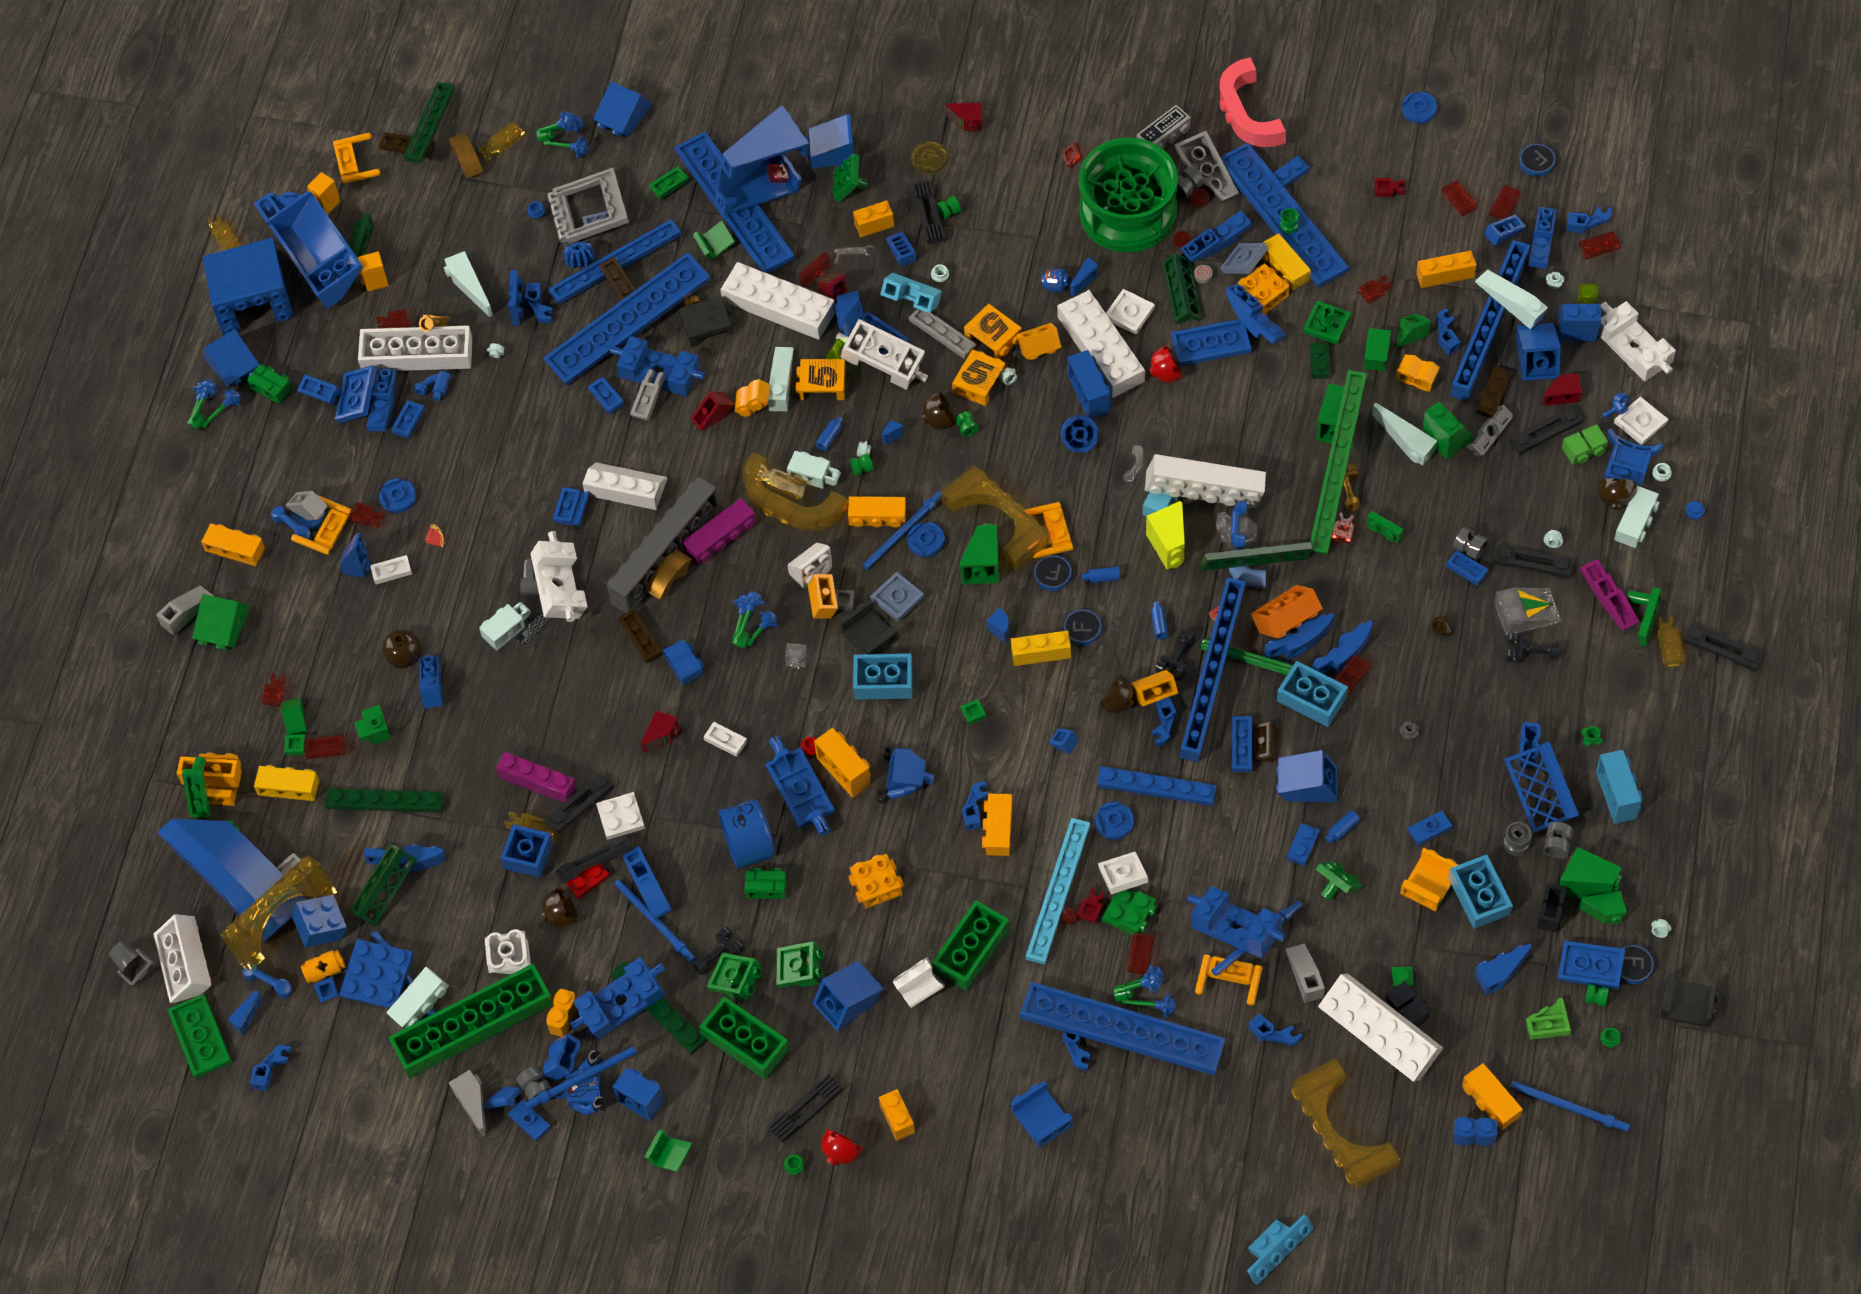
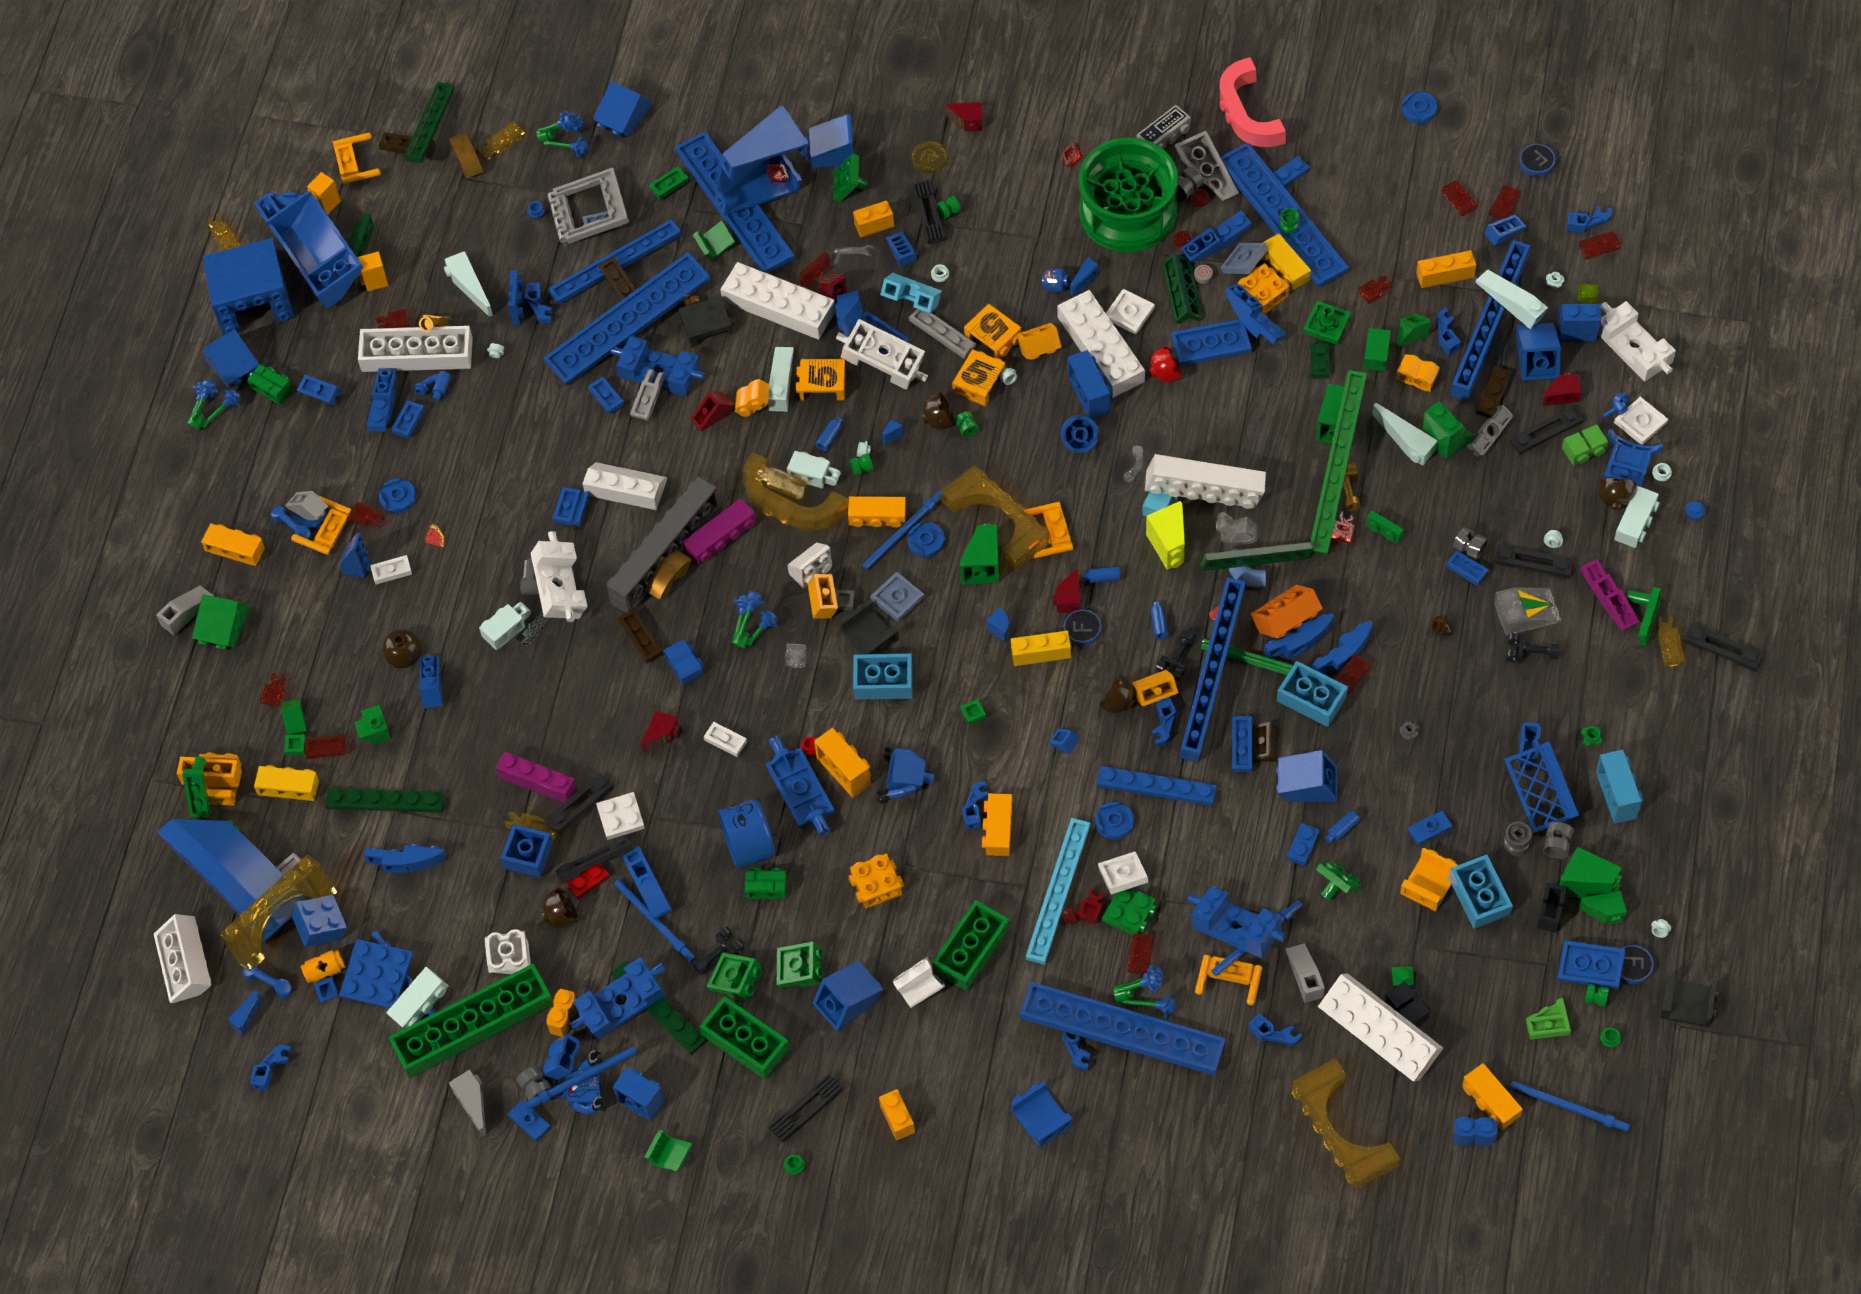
(127, 959): dark grey piece -> none
(199, 1036): green tile -> none
(355, 394): blue plate -> none
(369, 895): dark green fence -> none
(504, 1097): blue piece -> none
(579, 254): blue gear -> none
(835, 351): clear neon green plate -> none
(839, 1148): red cylinder -> none
(1052, 573): black tile -> none
(1067, 594): none -> dark red slope
(1238, 540): blue bar -> none
(1275, 1245): dark azure bracket -> none
(1386, 187): dark red plate -> none
(1498, 972): blue slope -> none
(1542, 237): blue slope -> none

